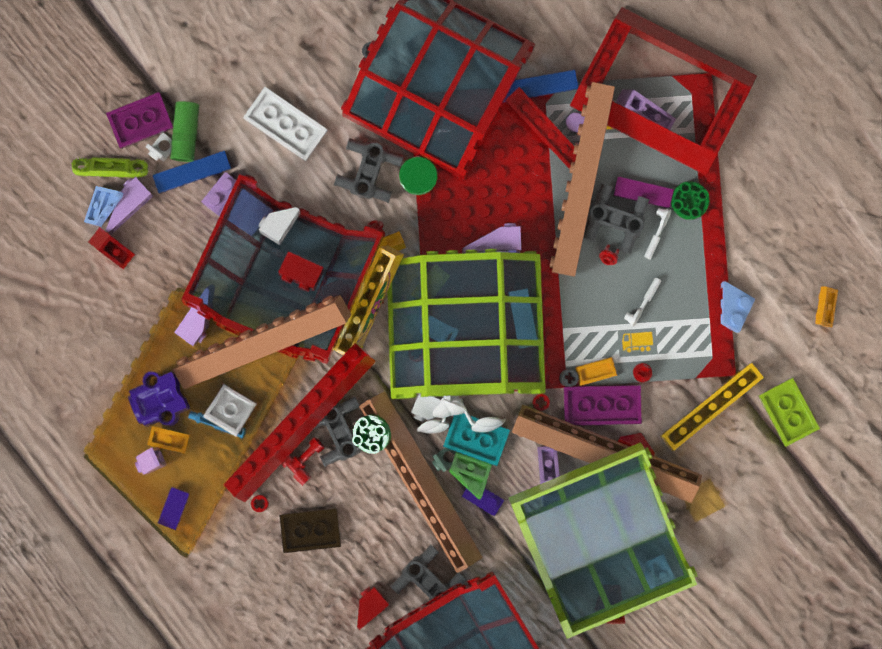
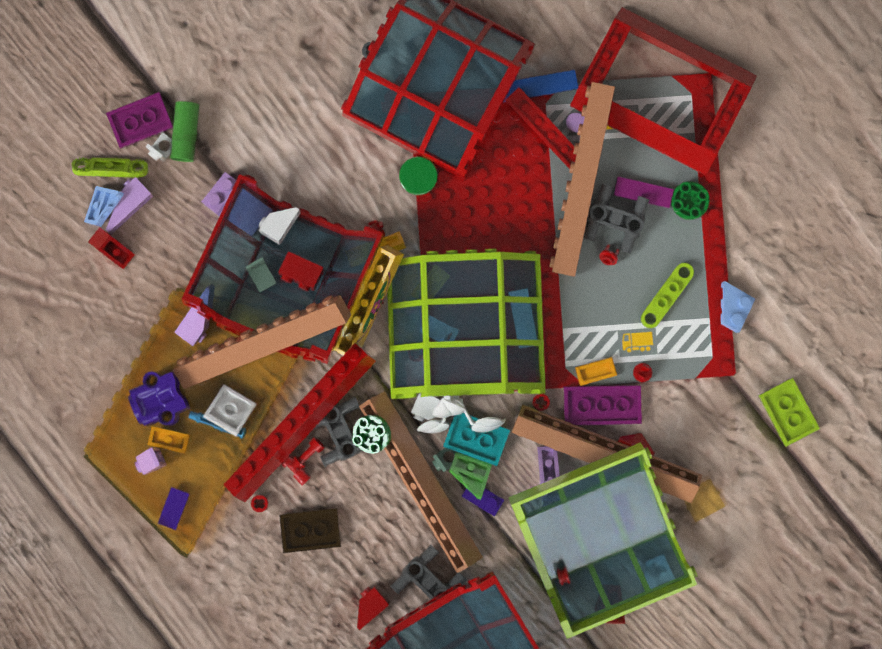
(191, 172): blue tile -> none
(261, 275): none -> sand green bracket
(285, 124): white plate -> none
(368, 170): dark grey piece -> none
(503, 239): lavender slope -> none
(563, 576): none -> red bush
(564, 382): dark grey bush -> none
(633, 318): white piece -> none
(639, 104): lavender slope -> none
(664, 214): white piece -> none
(667, 295): none -> lime plate
(711, 406): yellow brick -> none
(826, 306): light orange plate -> none

